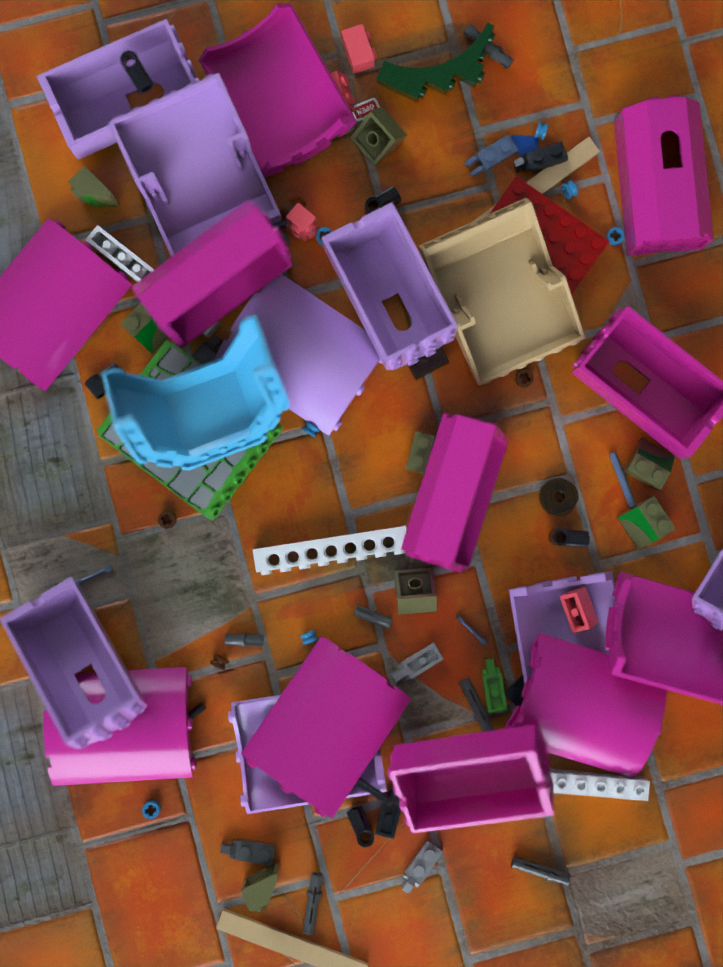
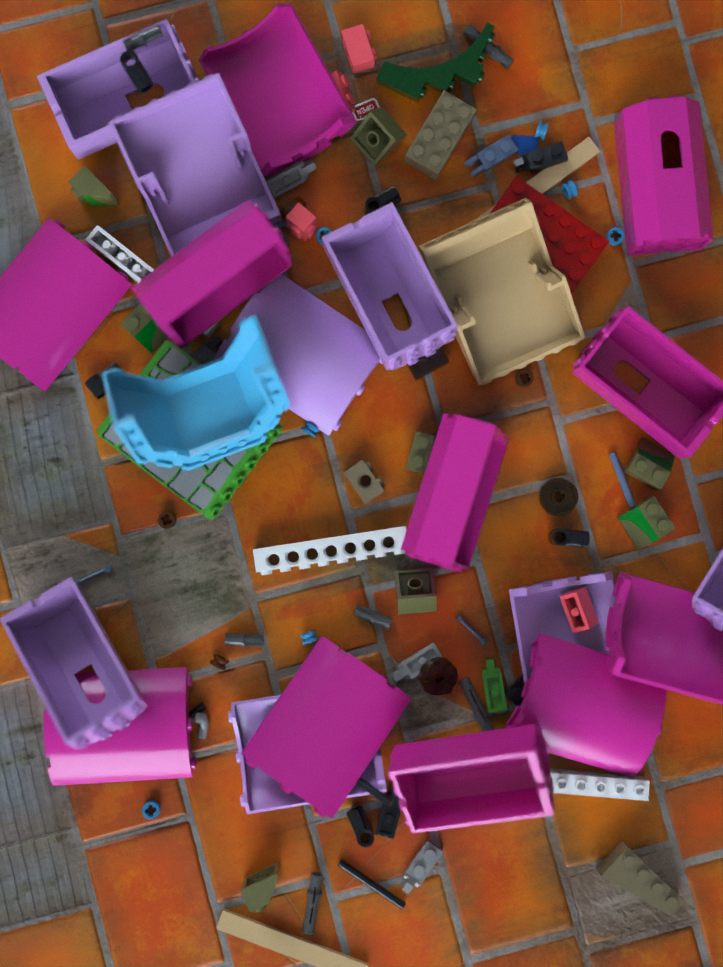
(142, 38): none -> dark grey axle
(204, 725): none -> light grey arm
(249, 851): dark grey hinge -> none
(290, 177): none -> light grey hinge
(364, 469): none -> dark tan brick
(371, 884): none -> black bar
(440, 135): none -> dark tan brick
(445, 683): none -> dark brown plate
(549, 873): dark grey pin -> none
(634, 875): none -> dark tan wedge

